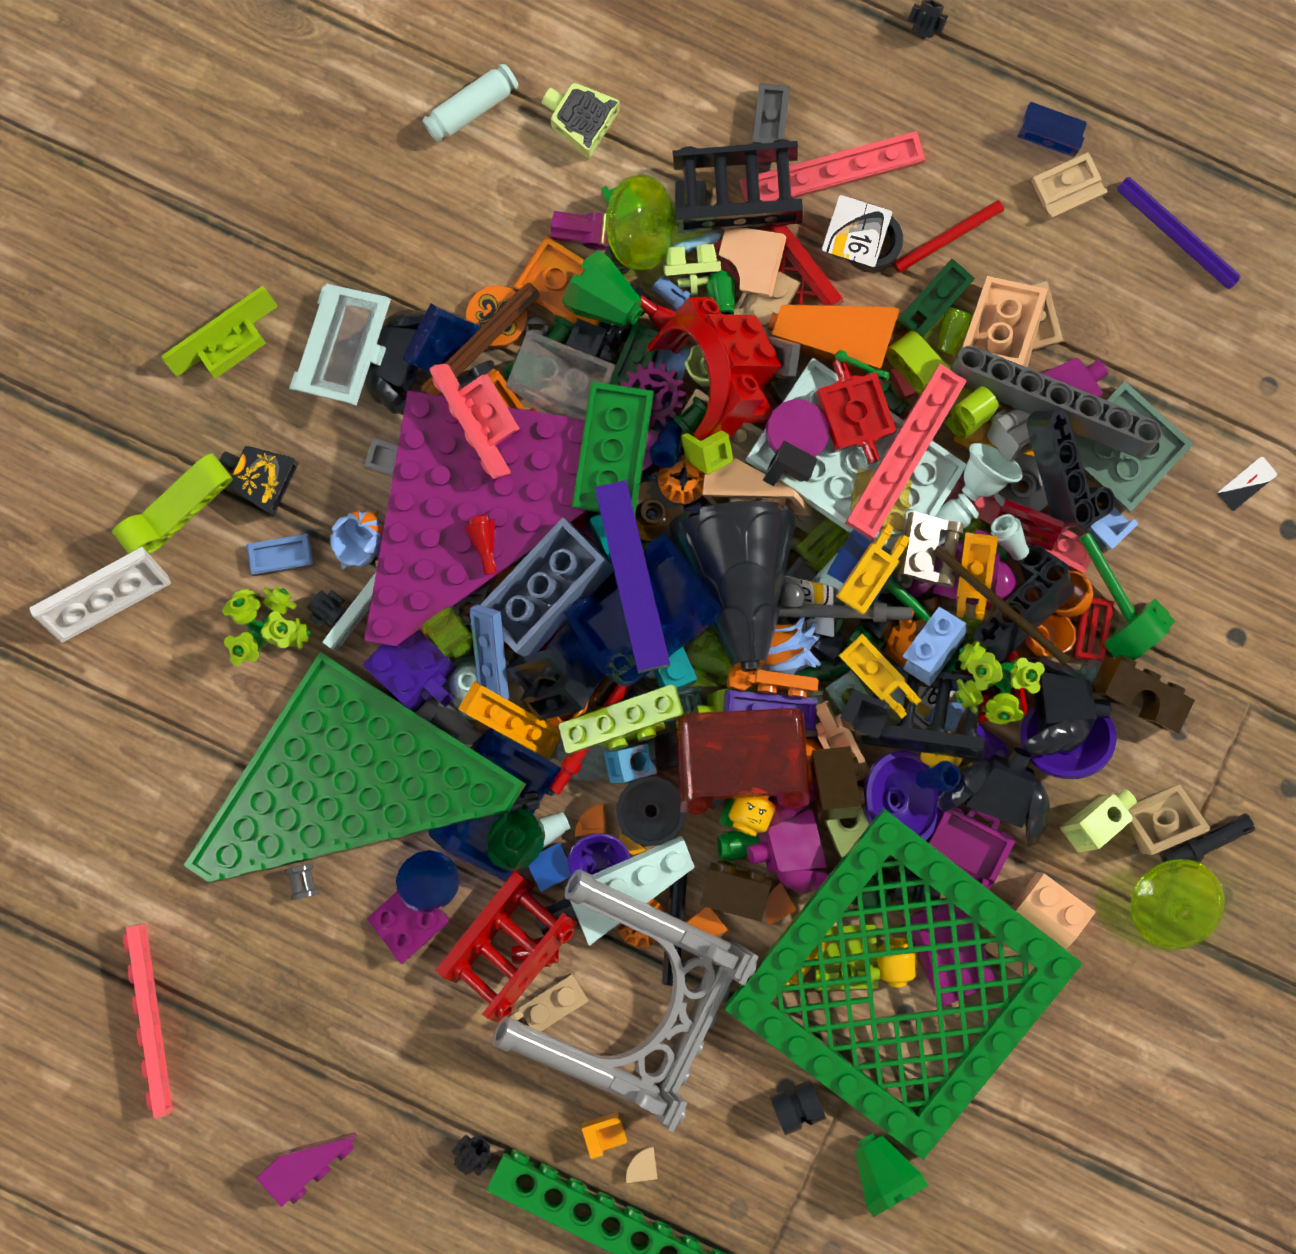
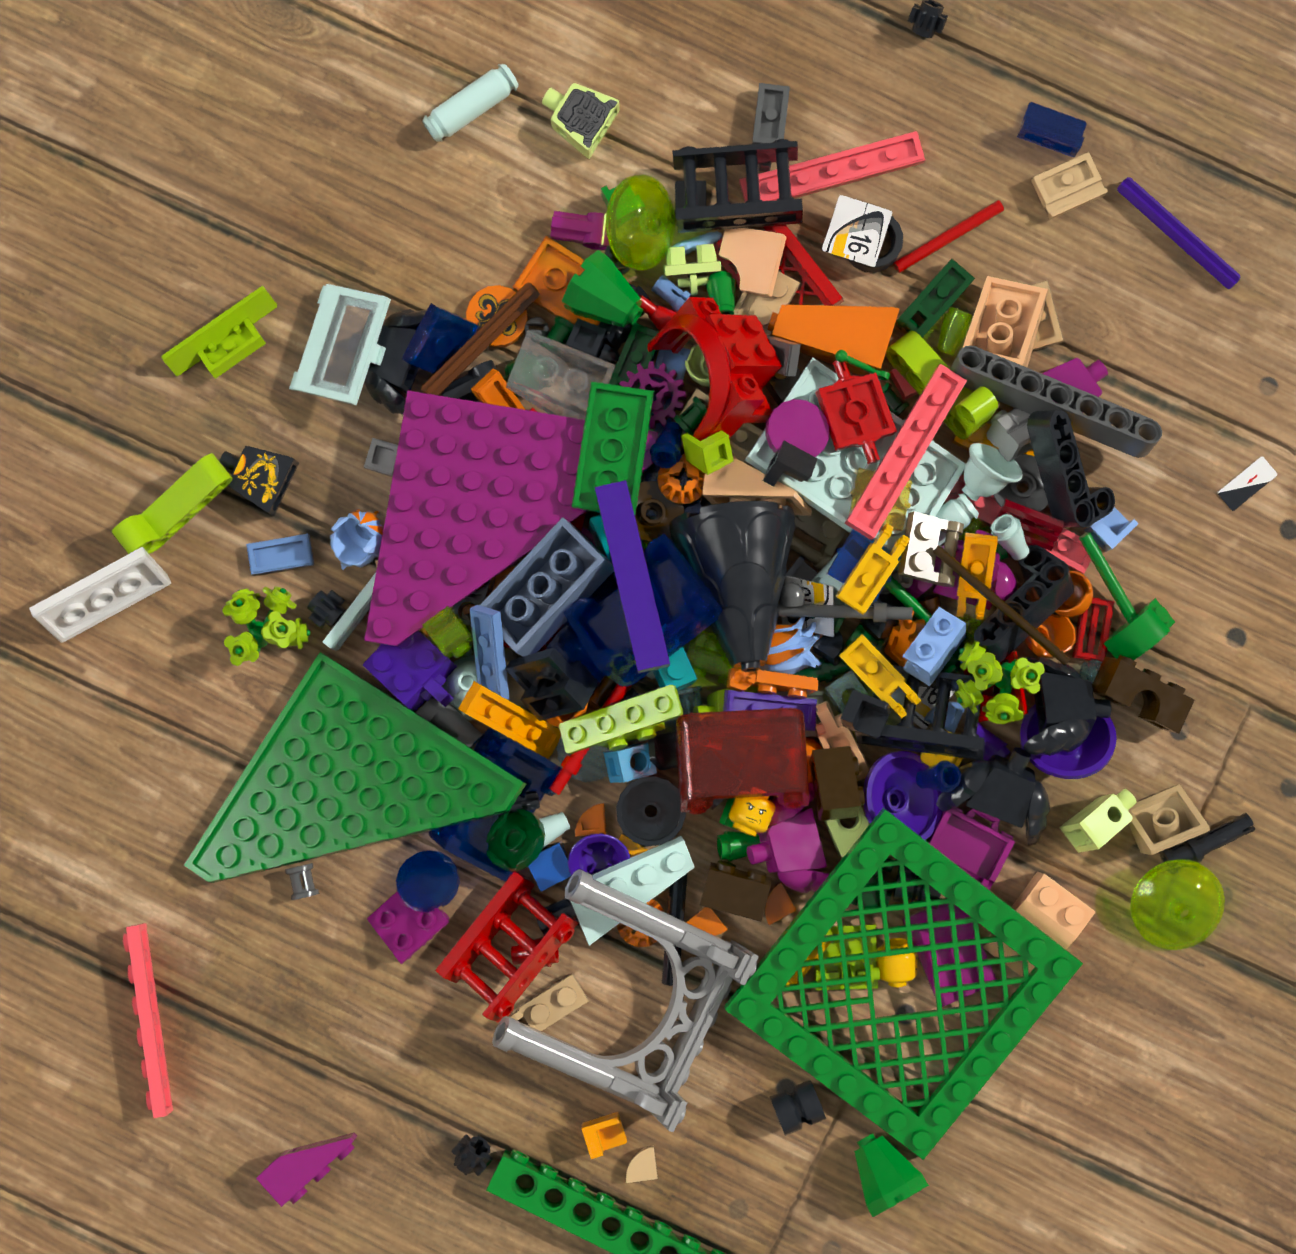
(480, 414): coral bracket -> none
(482, 534): red cone -> none
(810, 556): clear neon green tile -> none
(1127, 475): sand green plate -> none

